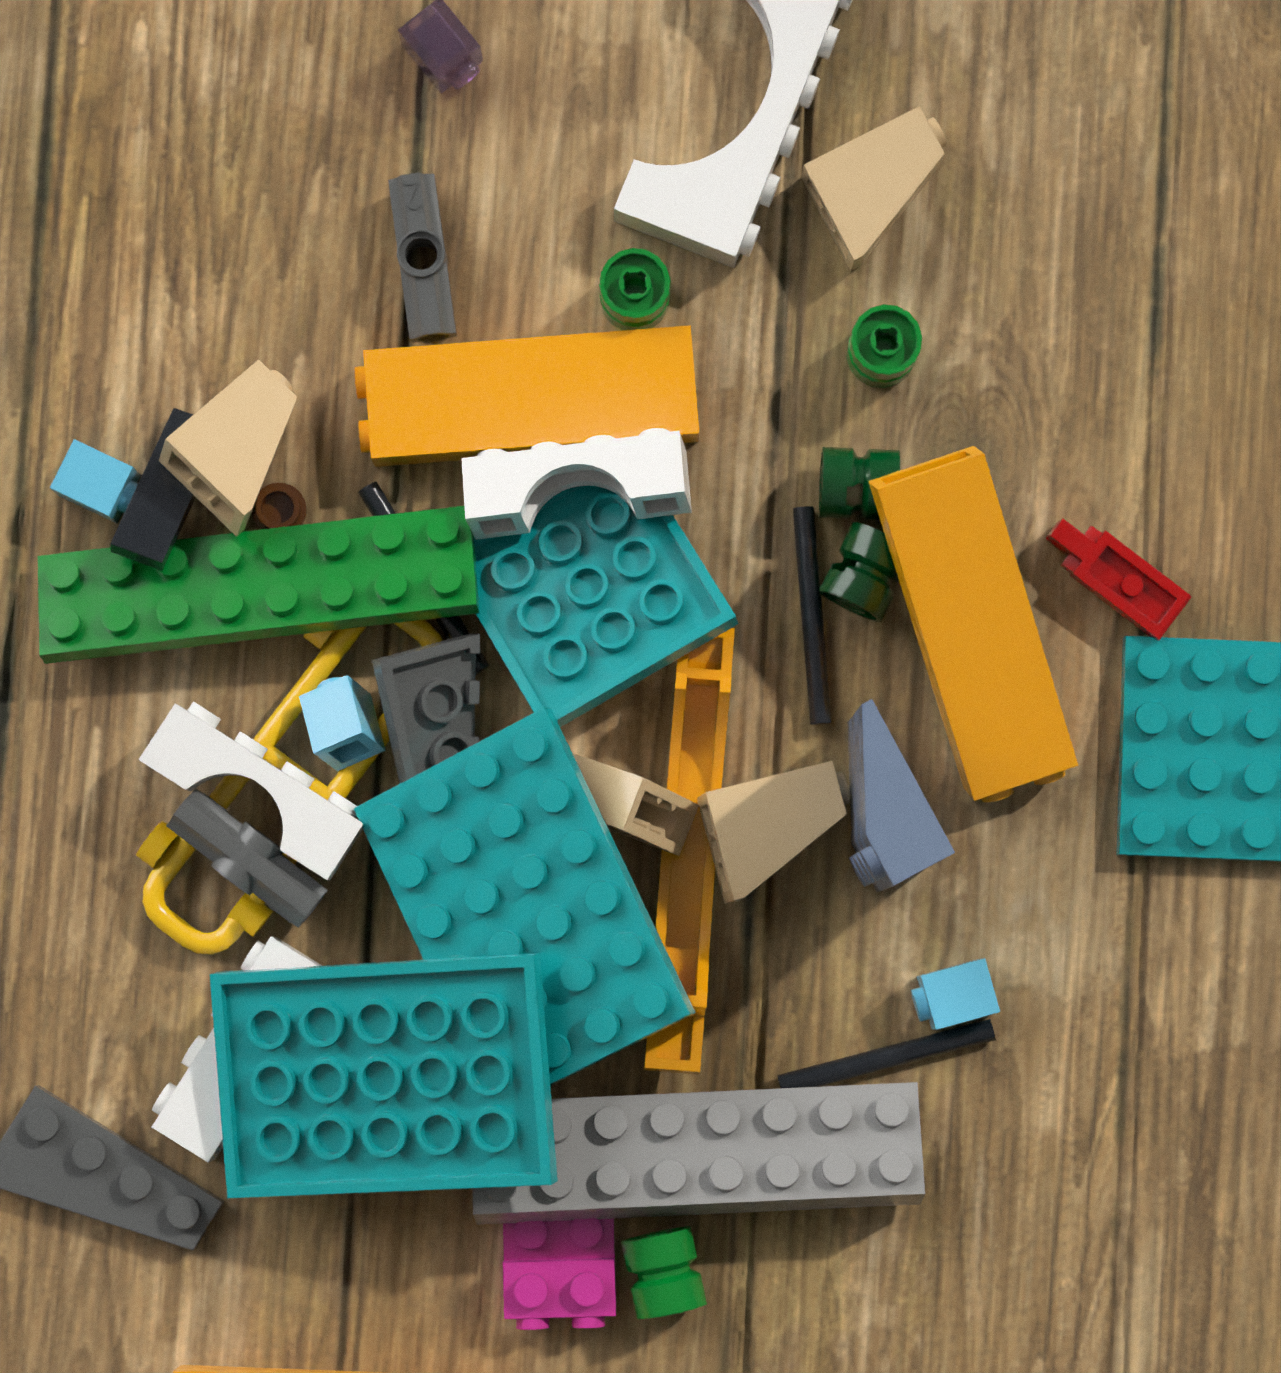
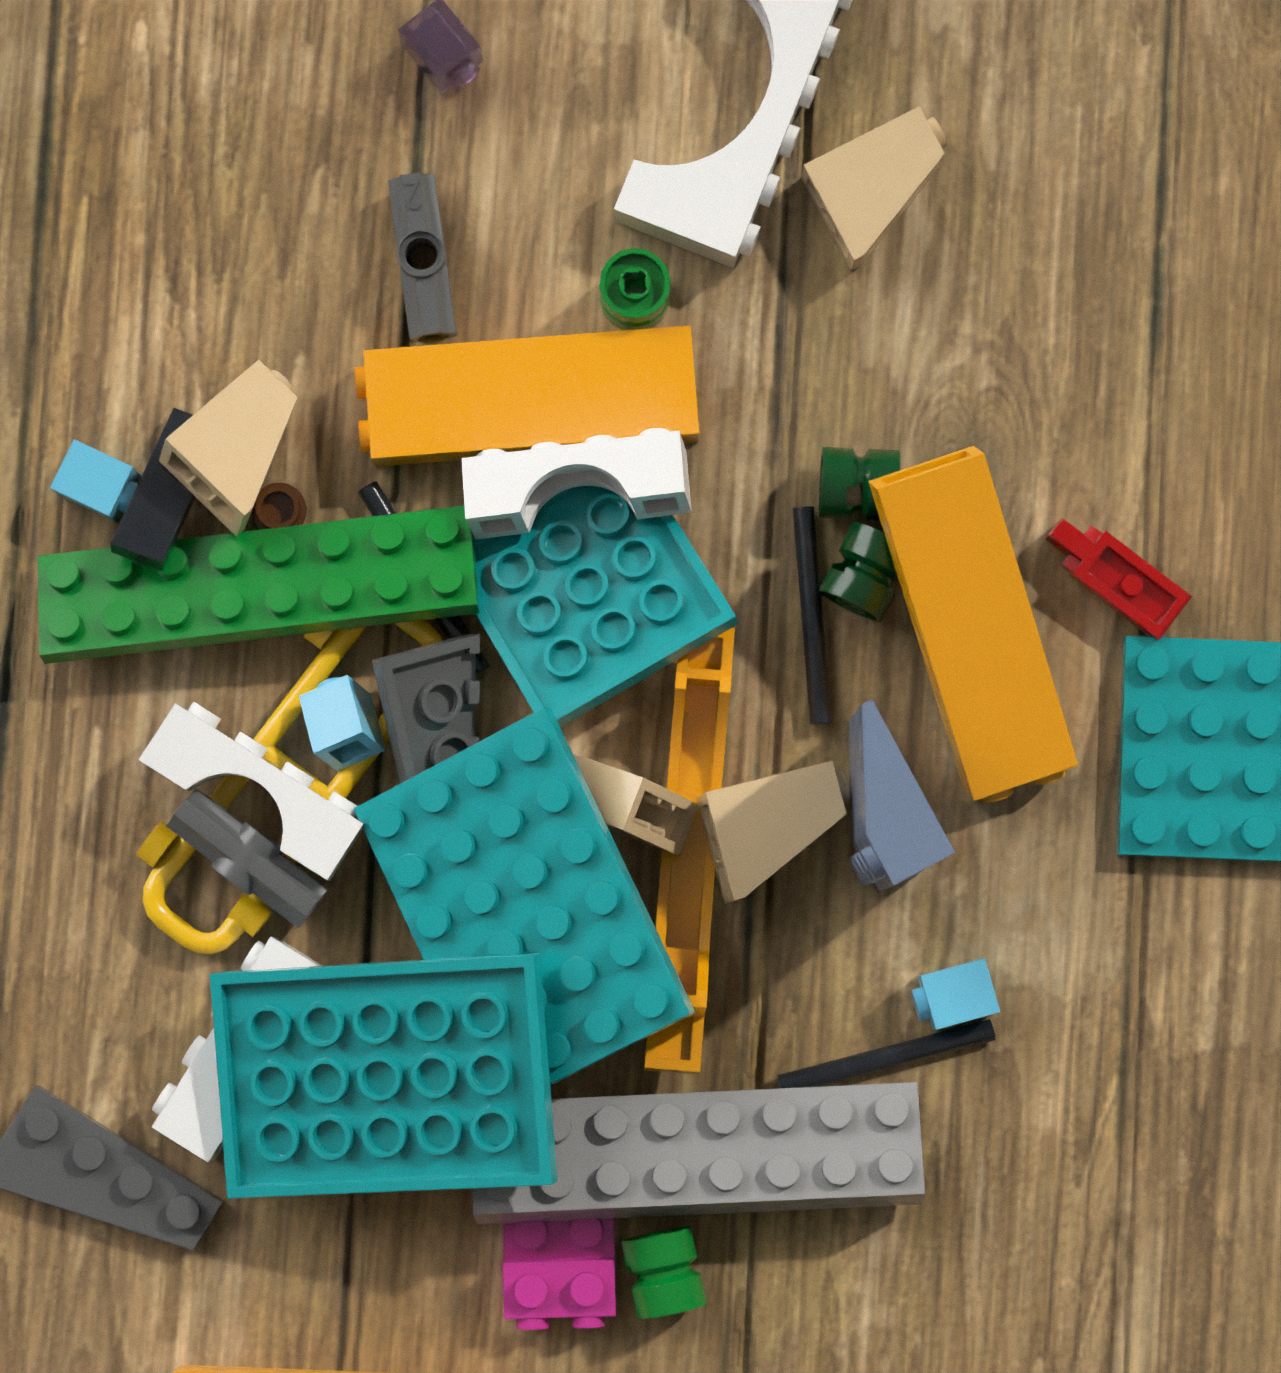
(884, 346): green wheel -> none

